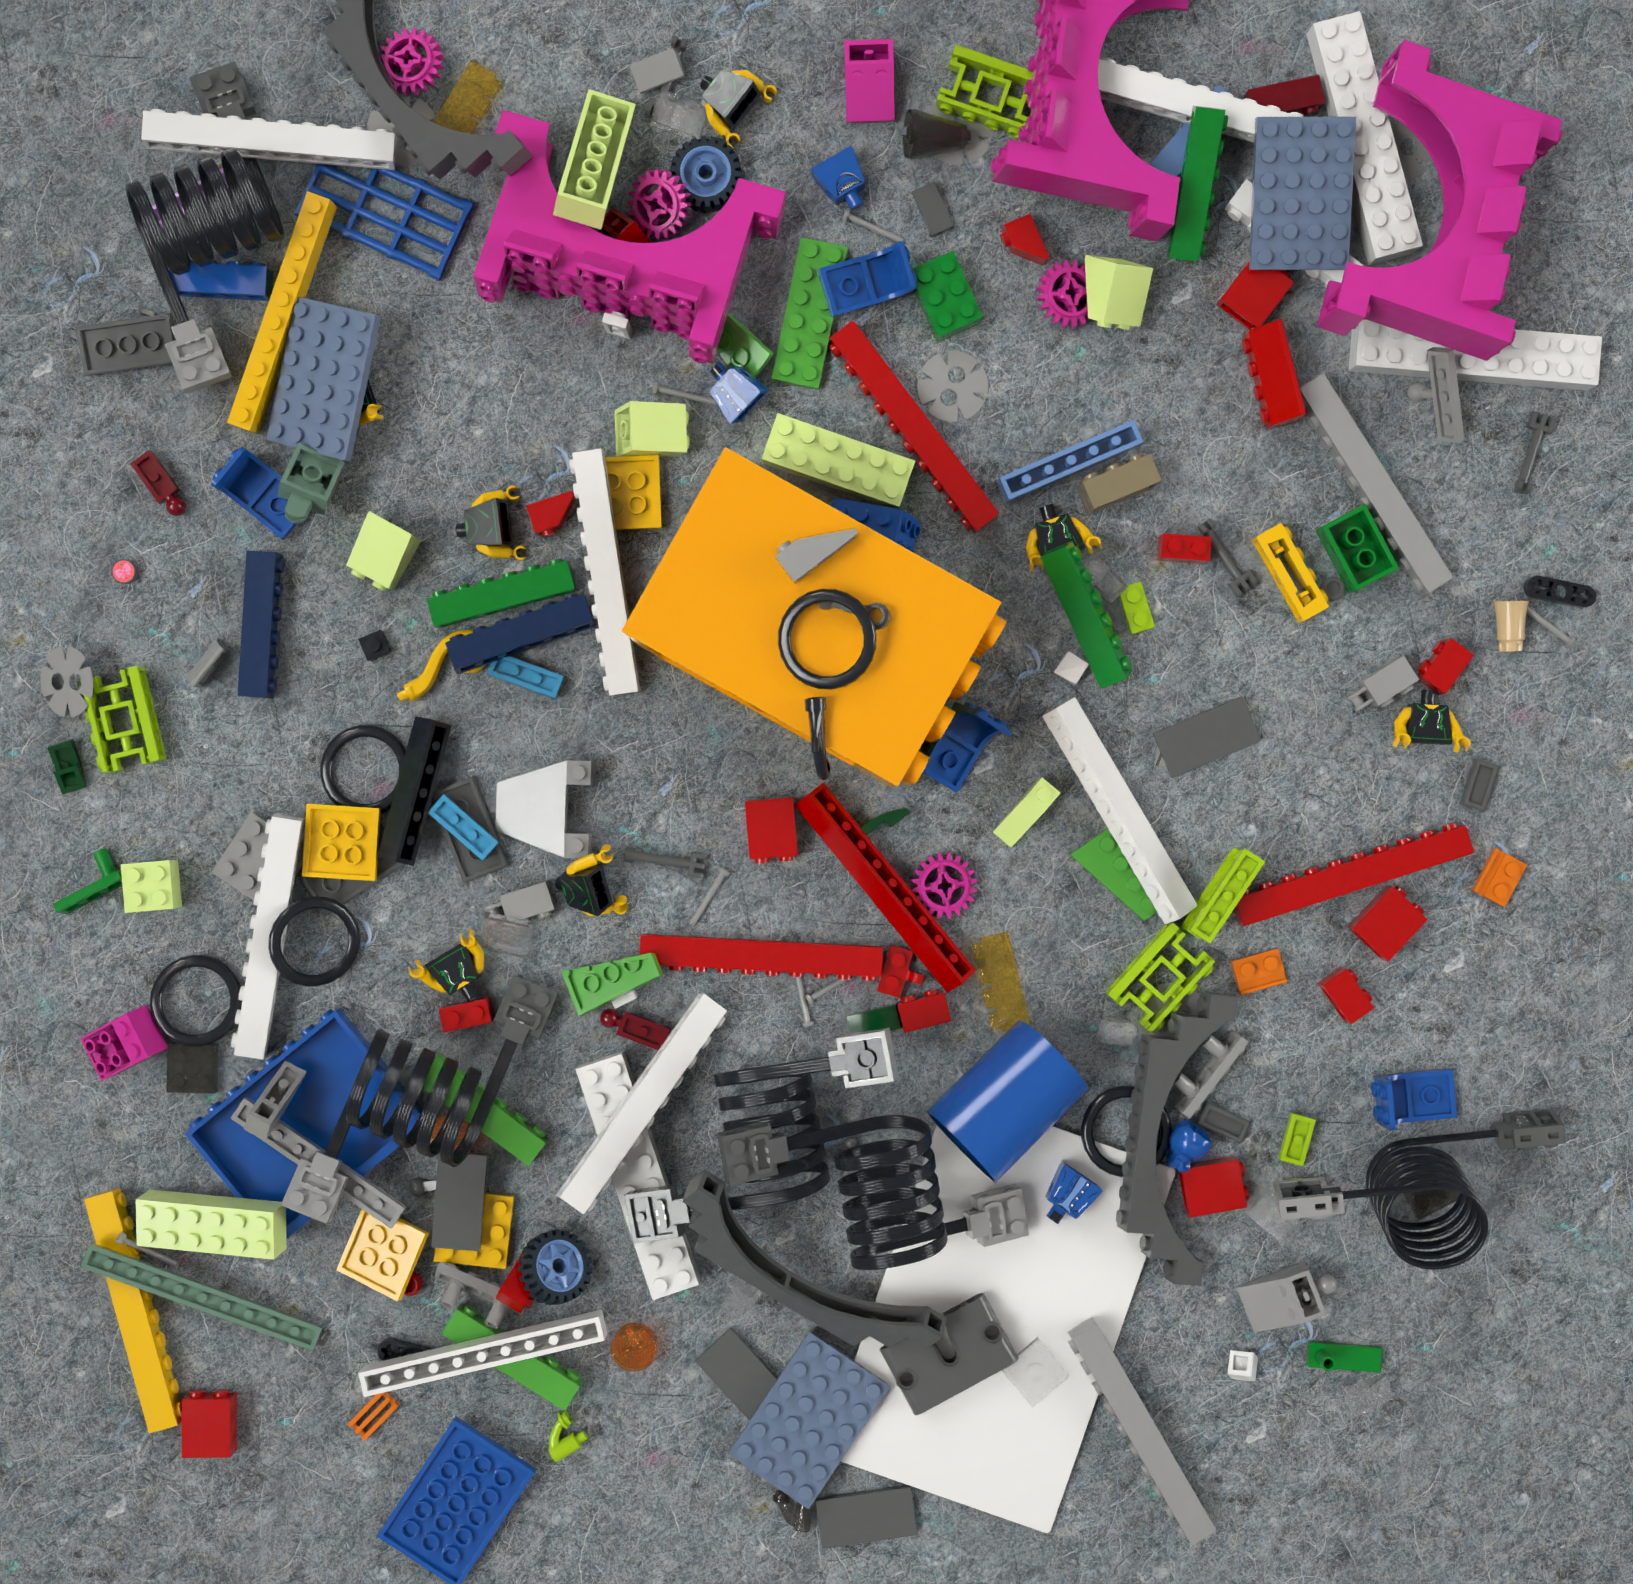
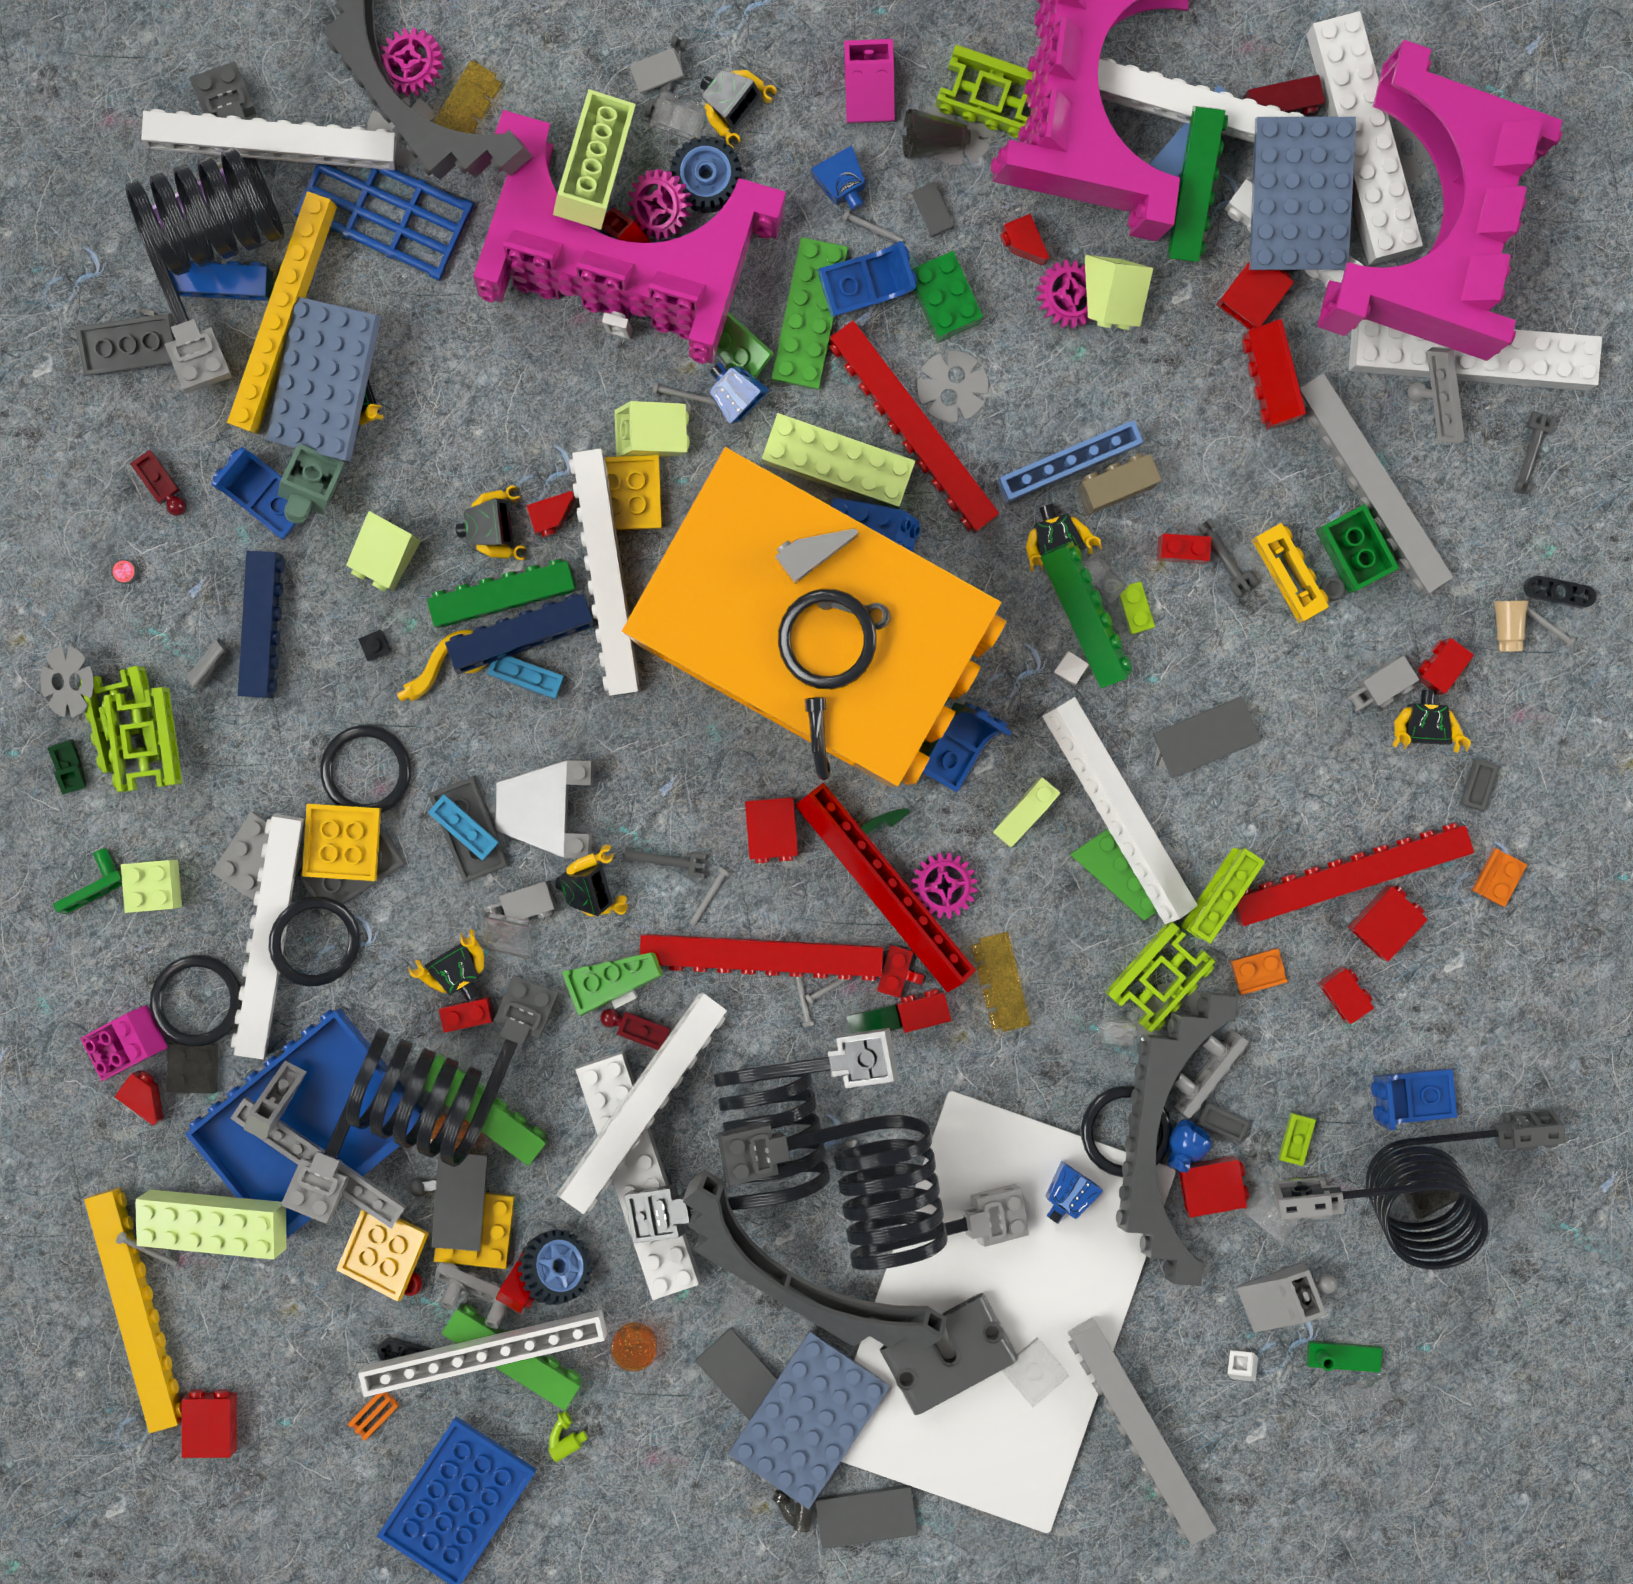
(142, 1096): none -> red slope
(162, 739): none -> lime fence
(201, 1296): sand green plate -> none
(414, 791): black brick -> none
(1008, 1100): blue piece -> none

